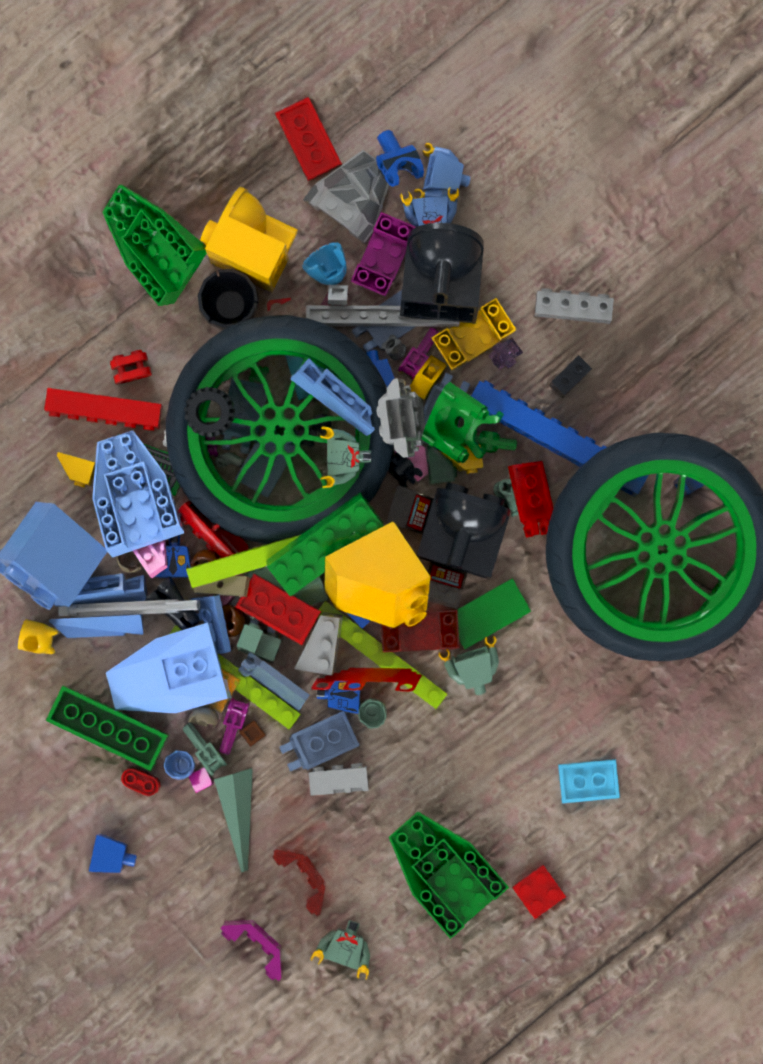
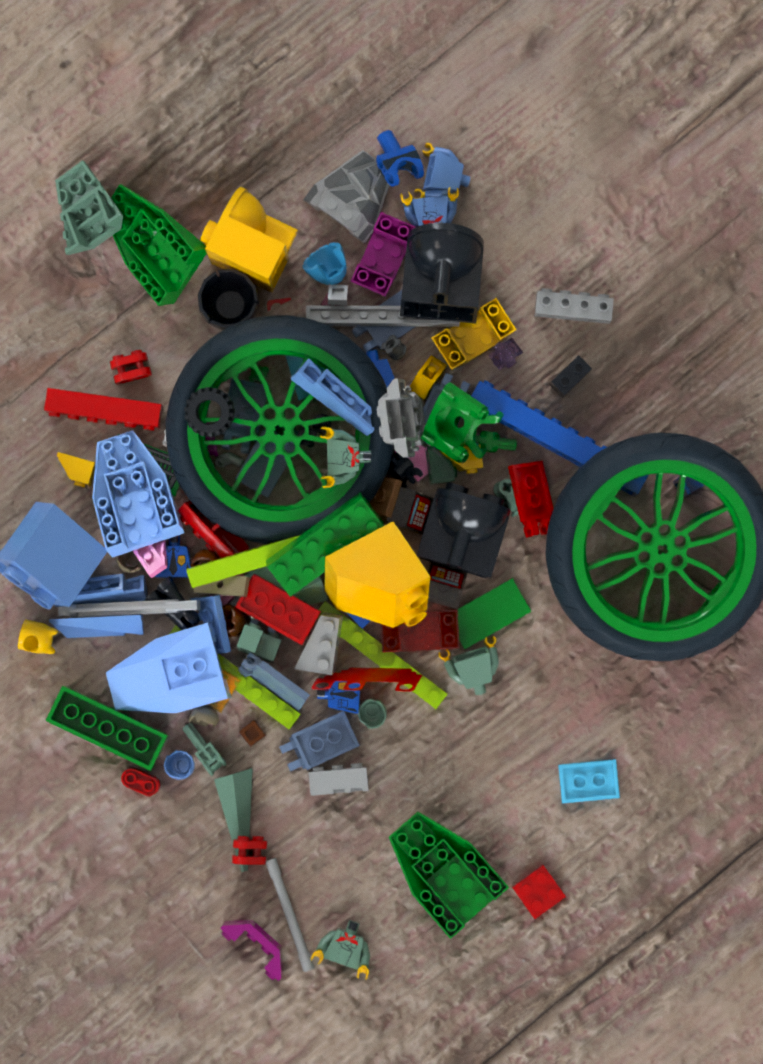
(86, 210): none -> sand green wedge
(110, 855): blue torso -> none
(200, 780): slope -> none
(234, 720): magenta connector -> none
(243, 843): none -> red brick
(285, 857): clear red slope -> none
(303, 953): none -> light grey piece
(308, 138): red tile -> none
(386, 497): none -> medium nougat tile
(417, 357): magenta connector -> none

